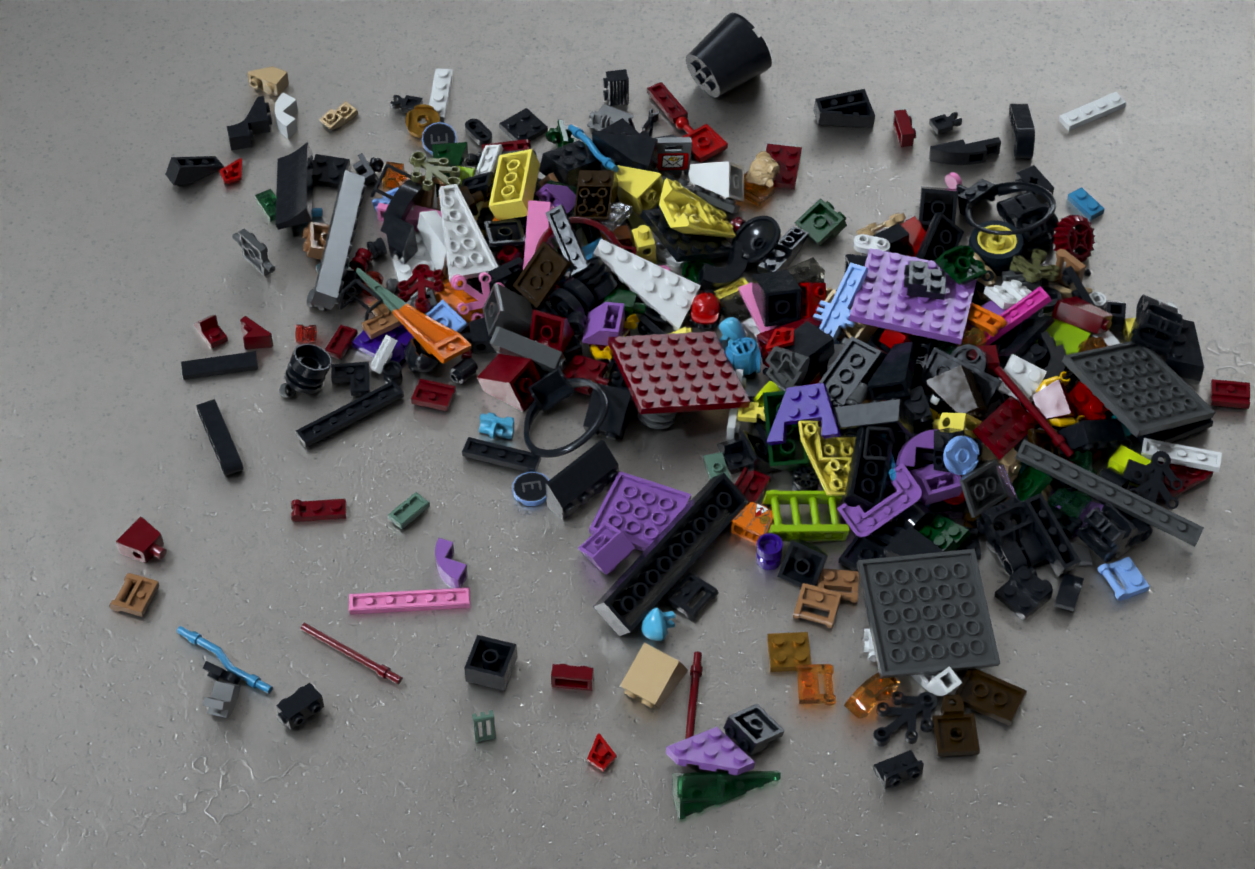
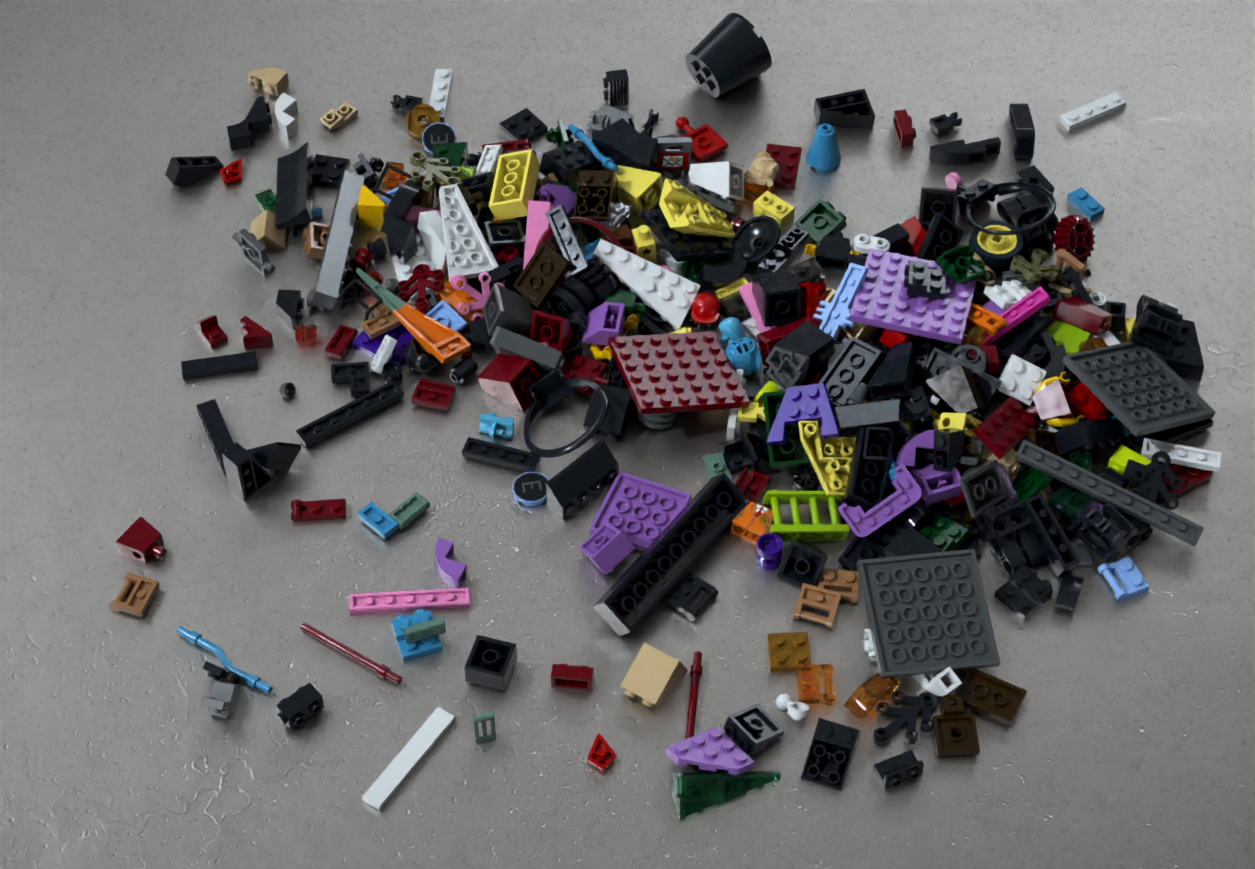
(244, 472): none -> black wedge
(266, 231): none -> tan slope
(276, 455): none -> black slope
(289, 306): none -> black slope
(307, 368): black wheel -> none
(370, 210): none -> yellow slope
(378, 520): none -> dark azure plate
(408, 758): none -> white tile
(418, 648): none -> dark azure plate
(424, 630): none -> sand green tile
(478, 131): black plate -> none
(656, 624): medium azure piece -> none
(666, 102): dark red plate -> none
(774, 207): none -> light yellow brick
(781, 338): red piece -> none
(795, 709): none -> white plate
(824, 149): none -> dark azure cone
(831, 251): none -> black torso
(831, 754): none -> black slope
(873, 227): tan plant -> none
(961, 455): light blue tile -> none
(1058, 439): dark red bar -> none
(1230, 393): dark red plate -> none

